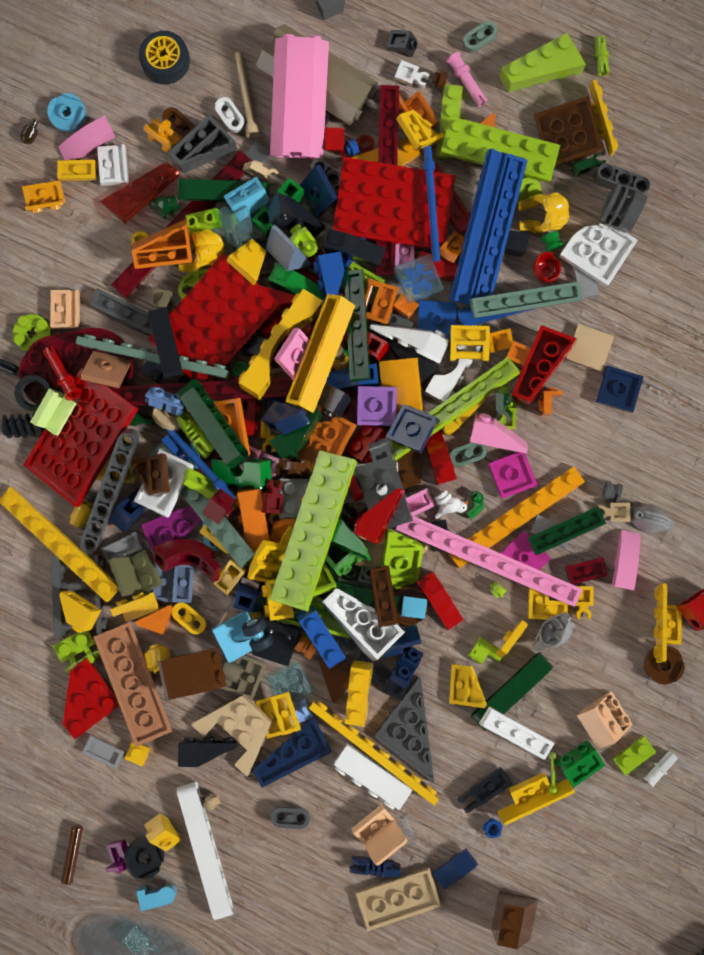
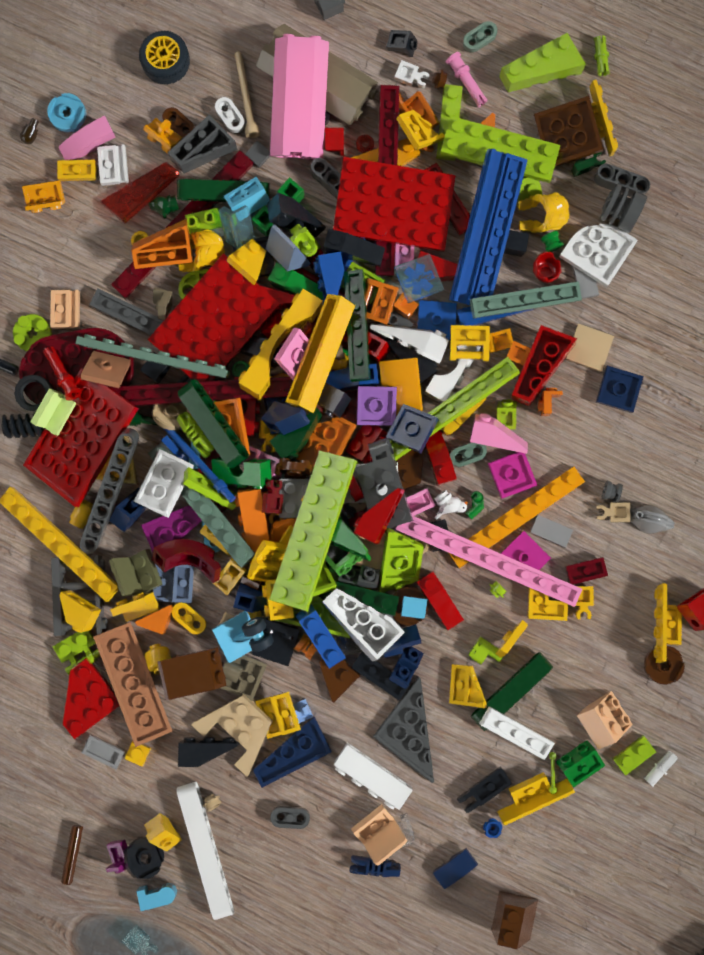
(123, 547): light grey tile -> none
(153, 473): reddish brown wing -> none
(157, 397): medium blue hinge -> none
(165, 342): black tile -> none
(219, 506): dark red brick -> none
(257, 170): tan plate -> none
(292, 681): clear light blue piece -> none
(318, 191): dark blue plate -> none
(351, 147): blue plate -> none
(358, 693): yellow arch -> none
(381, 756): yellow plate -> none
(384, 596): reddish brown tile -> none
(398, 898): tan tile -> none
(429, 167): blue bar -> none
(452, 247): orange plate -> none
(503, 400): dark green plate -> none
(554, 632): light grey hat -> none
(566, 530): dark green plate -> none
(626, 560): bright pink slope -> none

